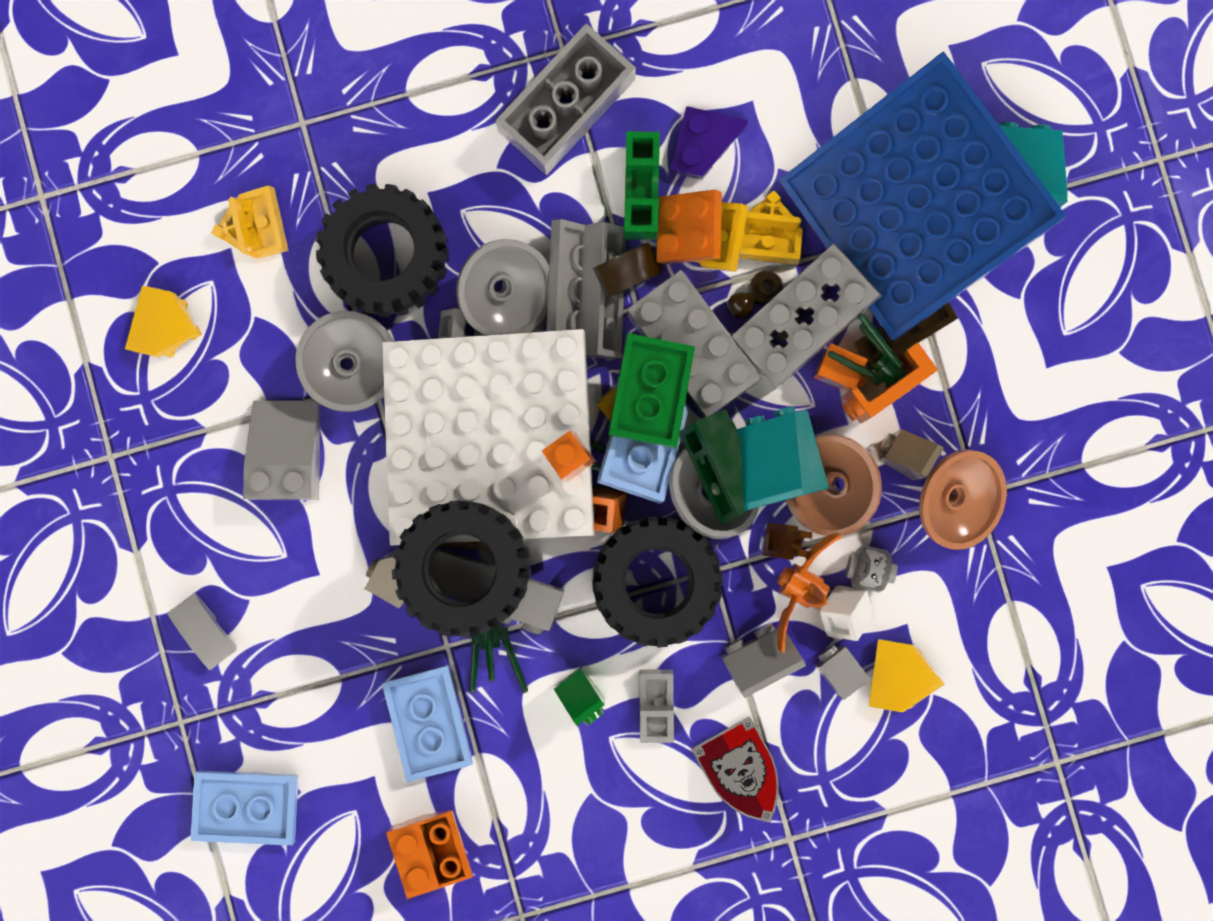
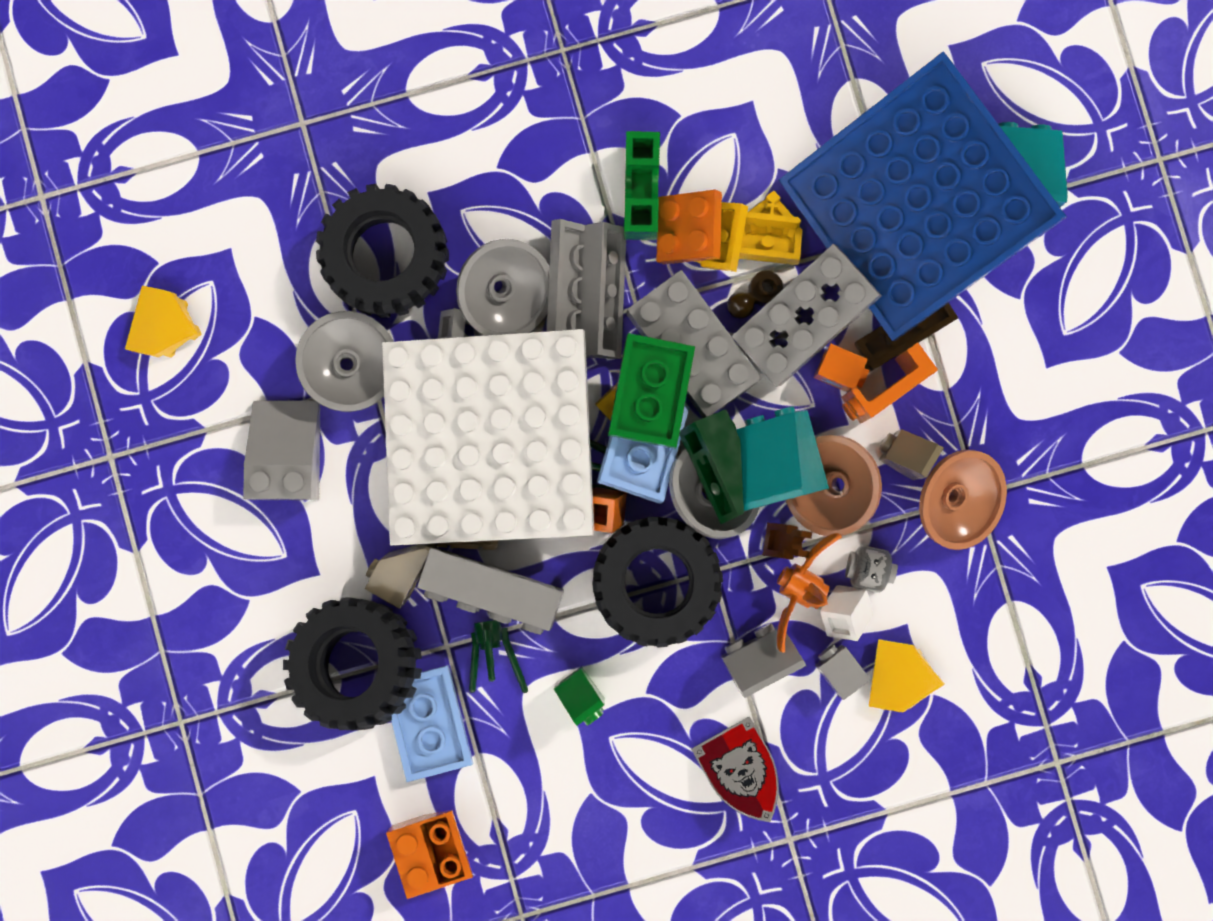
(201, 631): light grey slope -> none
(244, 807): light blue plate -> none
(253, 224): yellow slope -> none
(311, 655): none -> black tyre
(414, 577): black tyre -> none
(564, 78): light grey brick -> none
(568, 456): orange brick -> none
(627, 270): dark brown slope -> none
(656, 706): light grey slope -> none
(703, 141): dark purple wing -> none
(887, 365): dark green plant -> none

